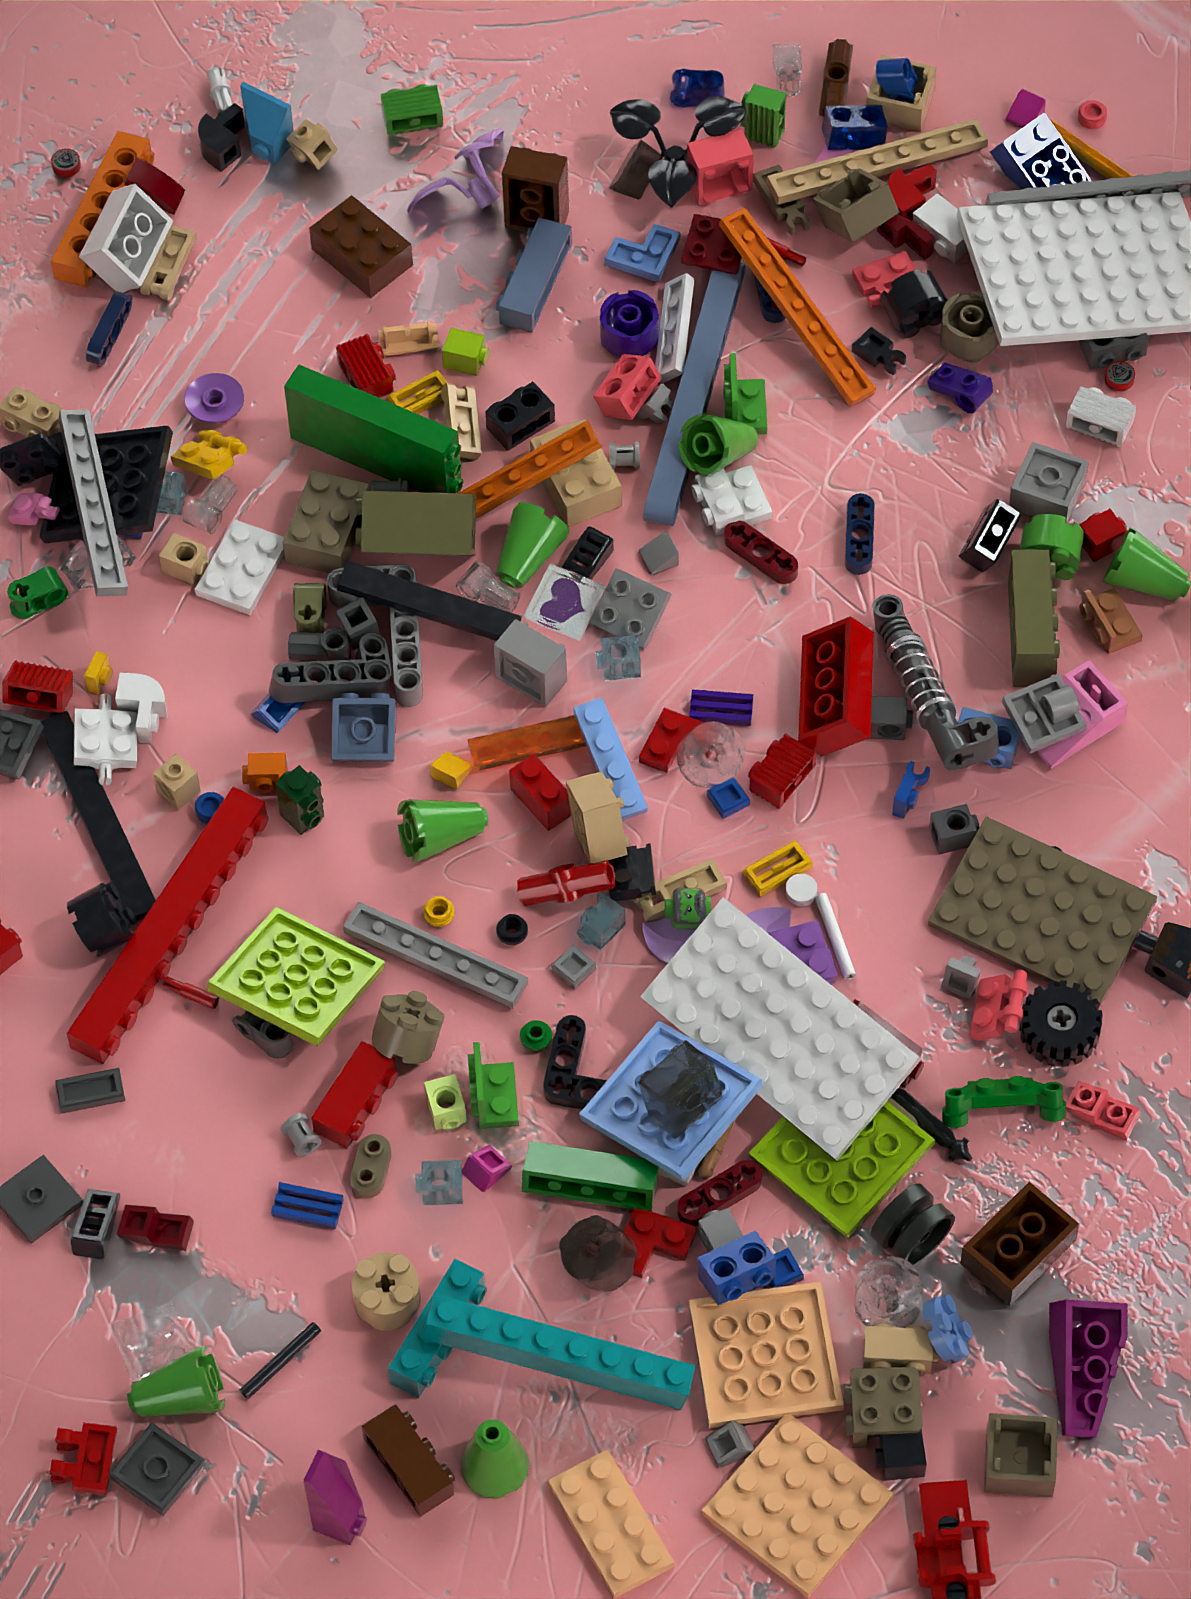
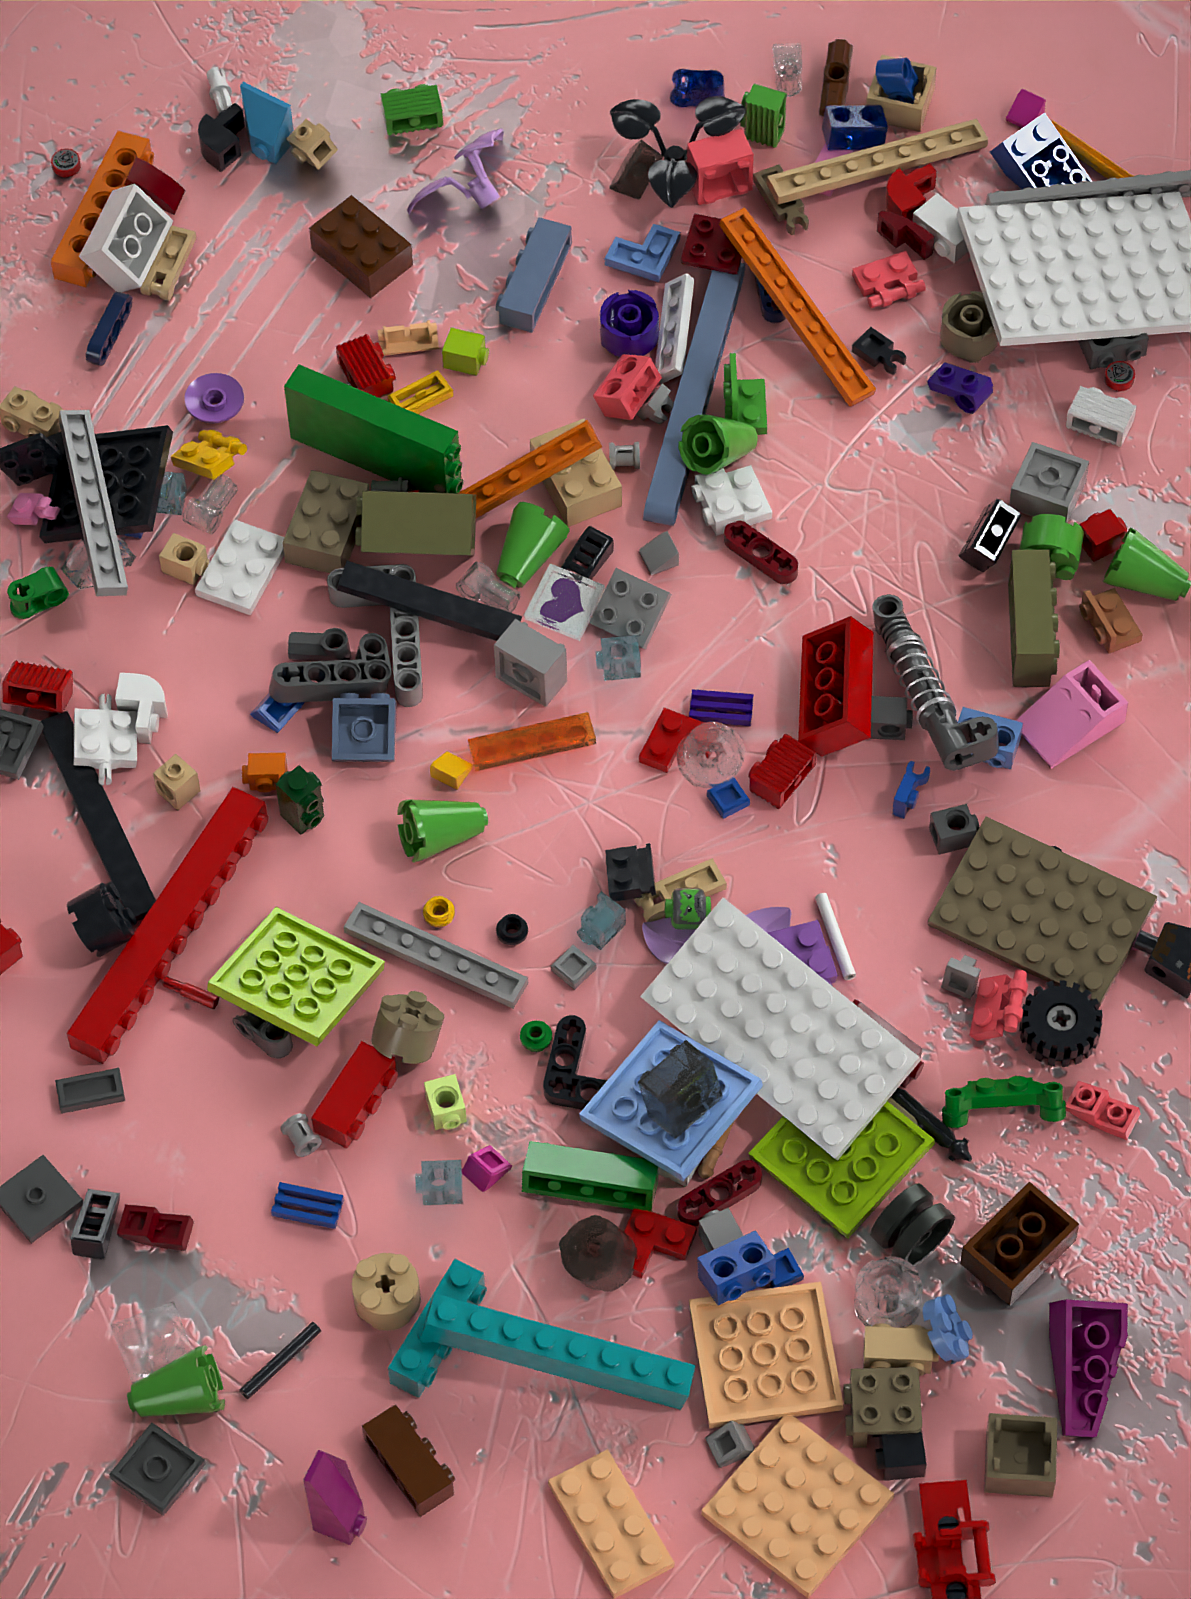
(93, 1459): red plate -> none
(98, 673): yellow plate -> none
(207, 805): blue tile -> none
(309, 606): olive piece -> none
(357, 621): dark grey brick -> none
(370, 1164): dark tan plate -> none
(463, 417): tan plate -> none
(492, 1092): bright green bracket -> none
(494, 1461): bright green cone -> none
(522, 419): black brick -> none
(534, 188): reddish brown brick -> none
(540, 791): red brick -> none
(566, 883): red piece -> none
(597, 817): tan container -> none
(610, 755): light blue plate -> none
(779, 880): yellow tile -> none
(788, 254): red pin -> none
(801, 890): white tile -> none
(853, 543): dark blue beam -> none
(855, 205): dark tan container -> none
(914, 302): black brick -> none
(1045, 713): light grey plate -> none
(1092, 114): coral tile -> none

